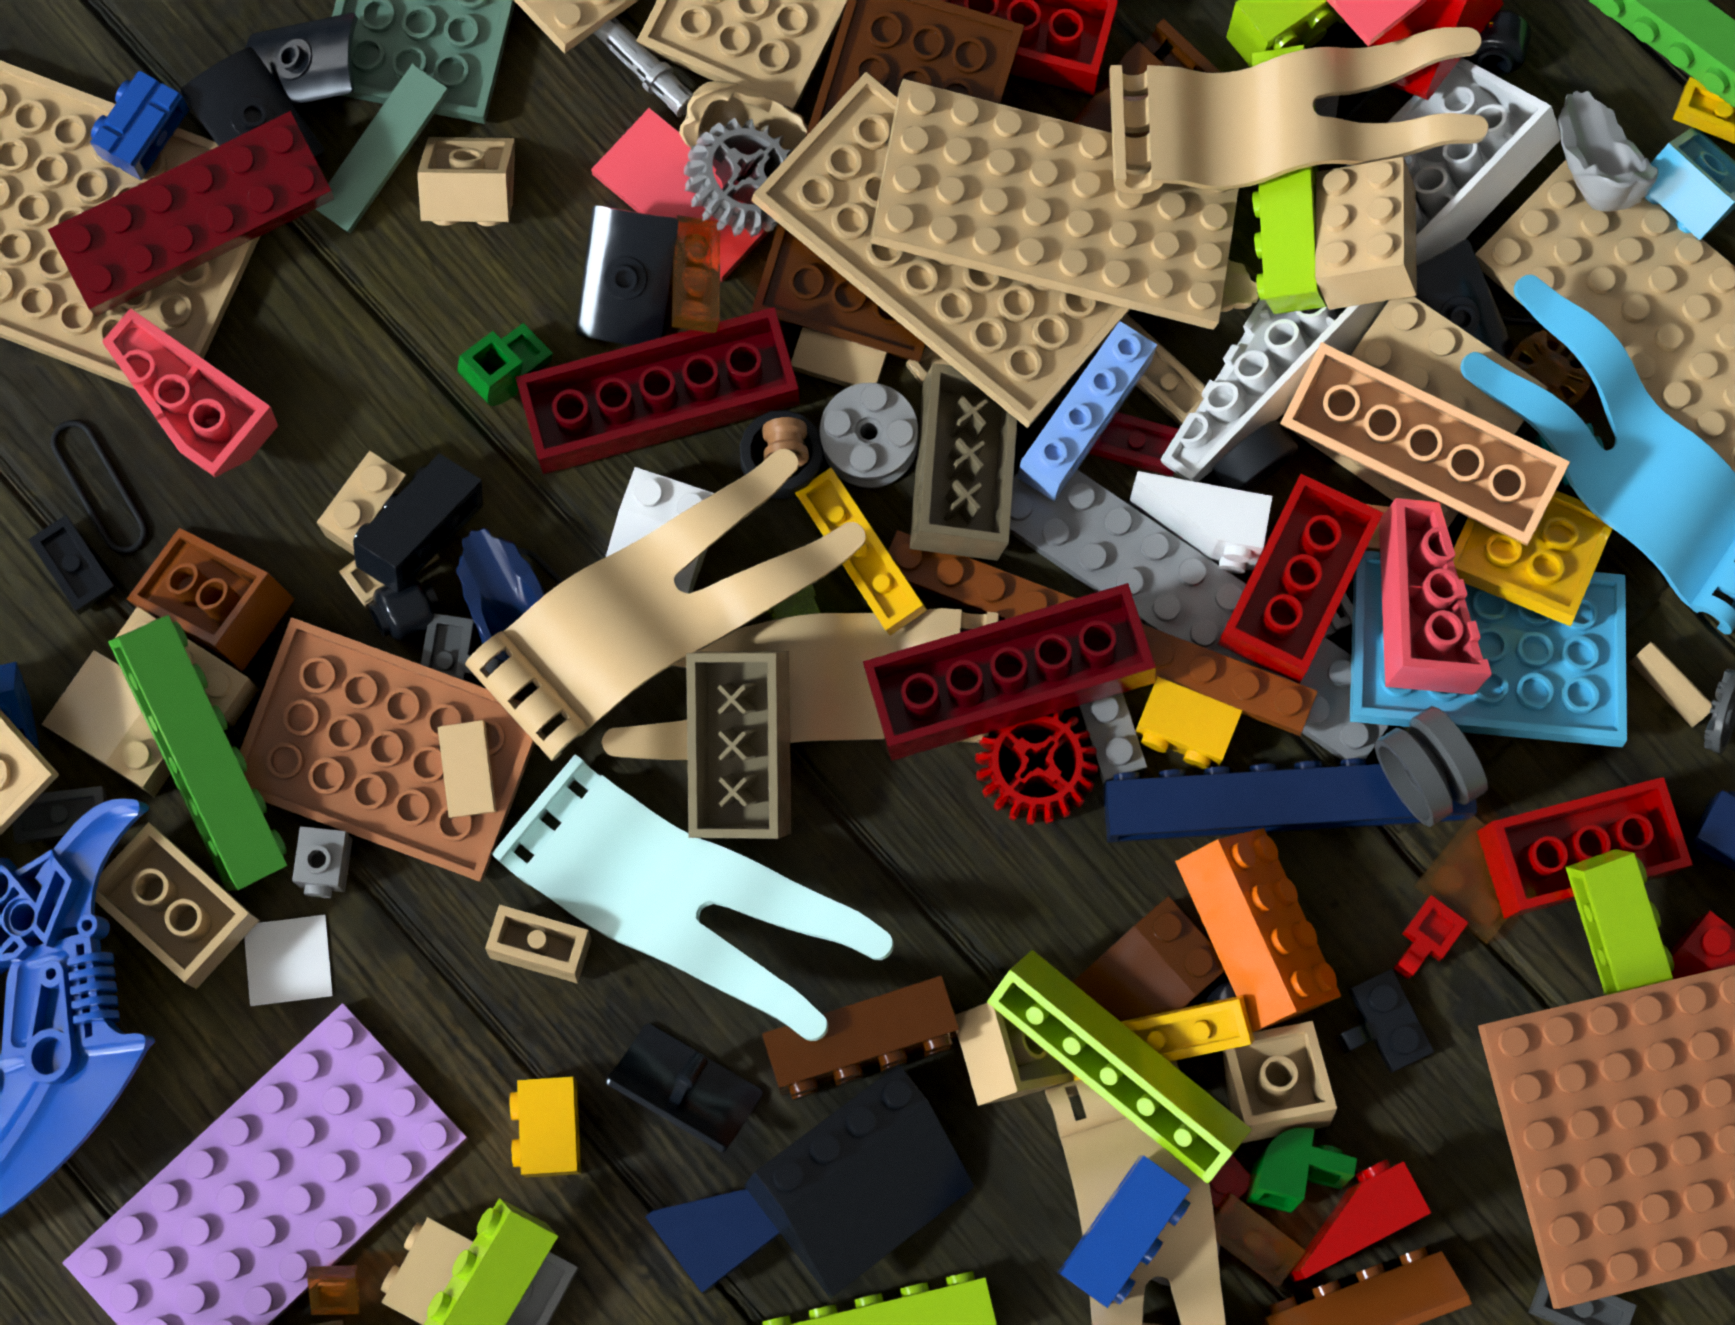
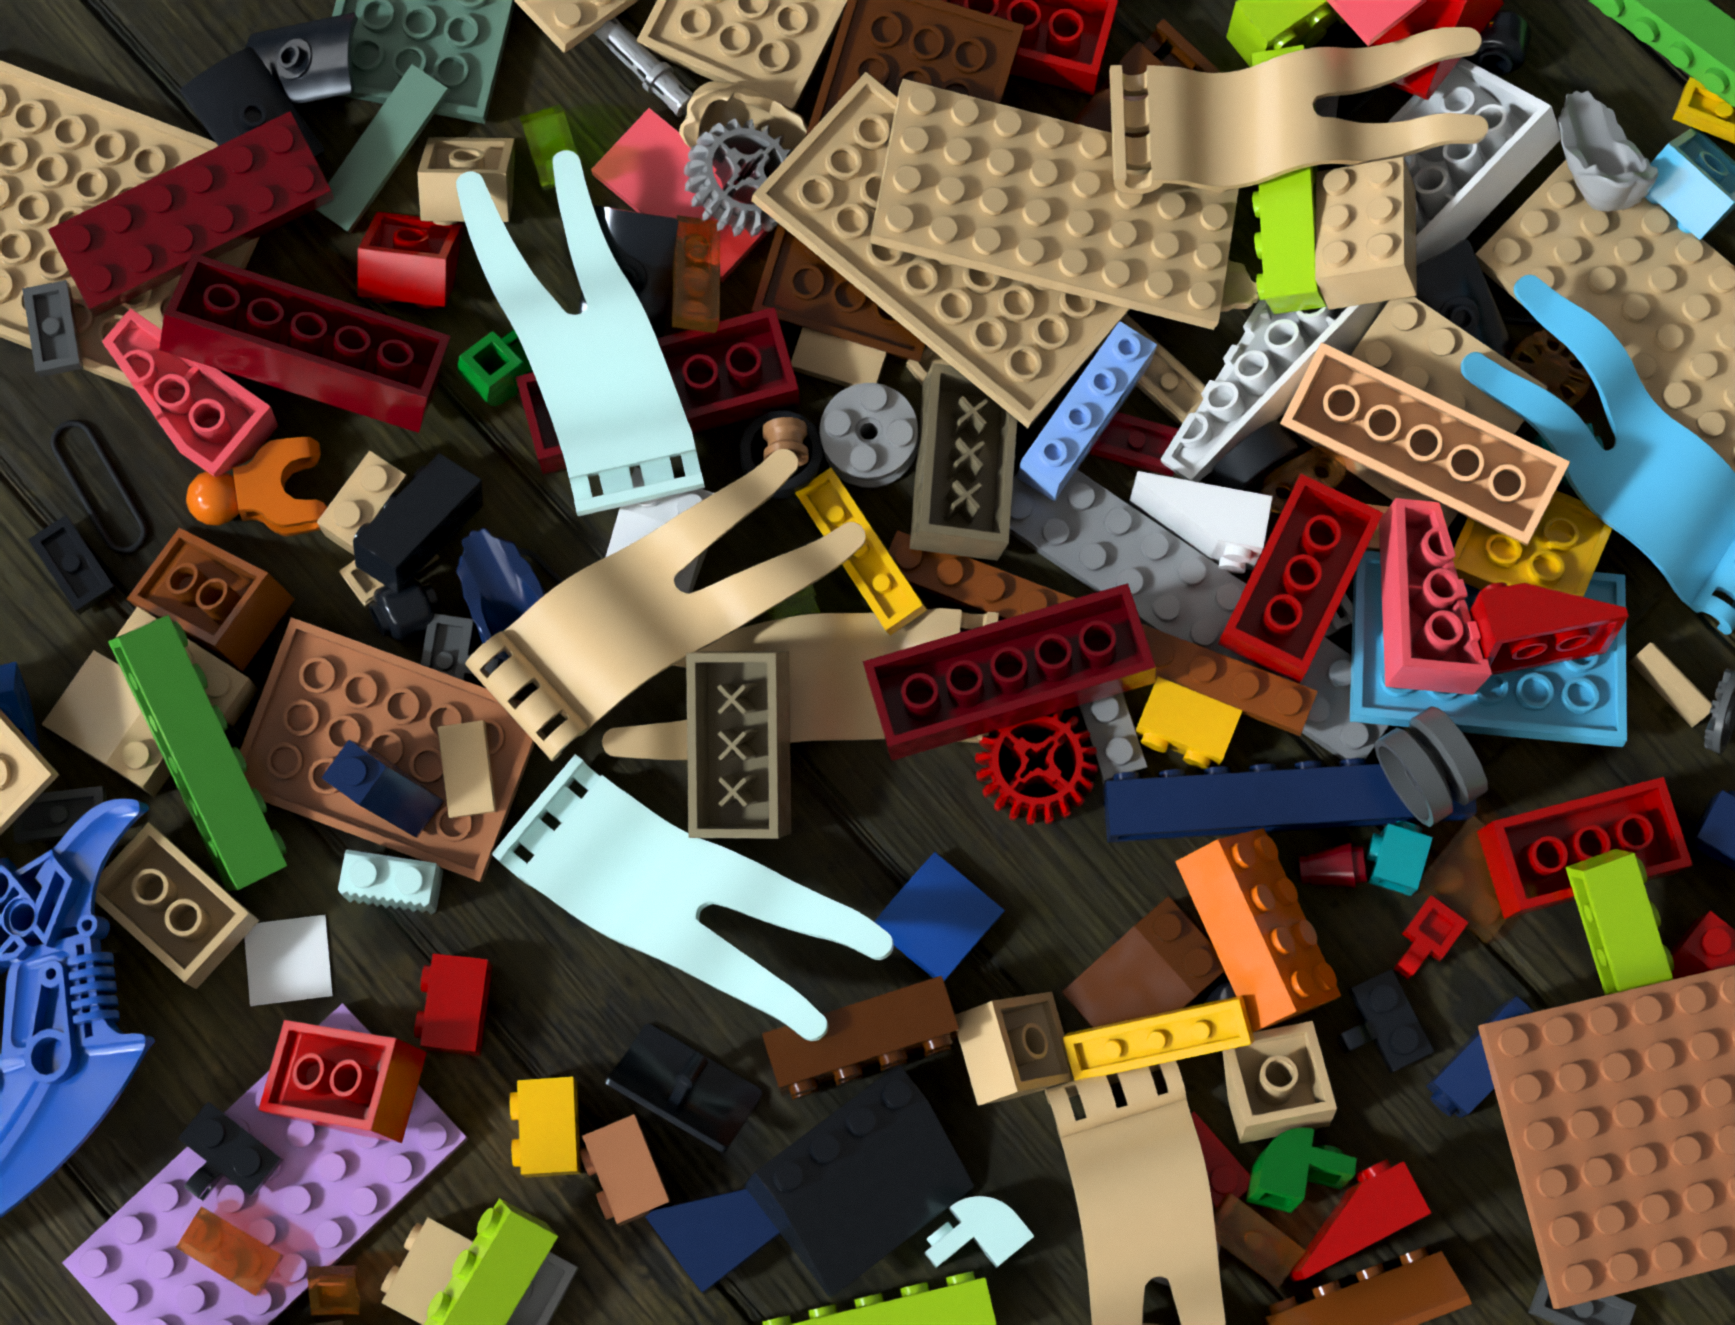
(52, 328): none -> dark grey plate
(138, 124): blue brick -> none
(227, 1152): none -> black plate
(229, 1251): none -> clear orange plate
(259, 491): none -> orange piece
(304, 342): none -> dark red brick
(322, 861): light grey brick -> none
(343, 1080): none -> red slope
(382, 788): none -> dark blue slope
(390, 881): none -> light aqua brick
(408, 260): none -> red slope
(454, 1004): none -> red brick
(538, 943): tan brick -> none
(546, 135): none -> clear neon green brick
(594, 368): none -> light aqua flag
(625, 1171): none -> nougat brick
(938, 917): none -> blue slope
(987, 1222): none -> light aqua brick
(1119, 1066): lime brick -> none
(1126, 1232): blue brick -> none
(1288, 473): none -> clear orange plate
(1334, 867): none -> dark red cone
(1398, 857): none -> teal brick
(1467, 1076): none -> dark blue slope
(1541, 626): none -> red slope

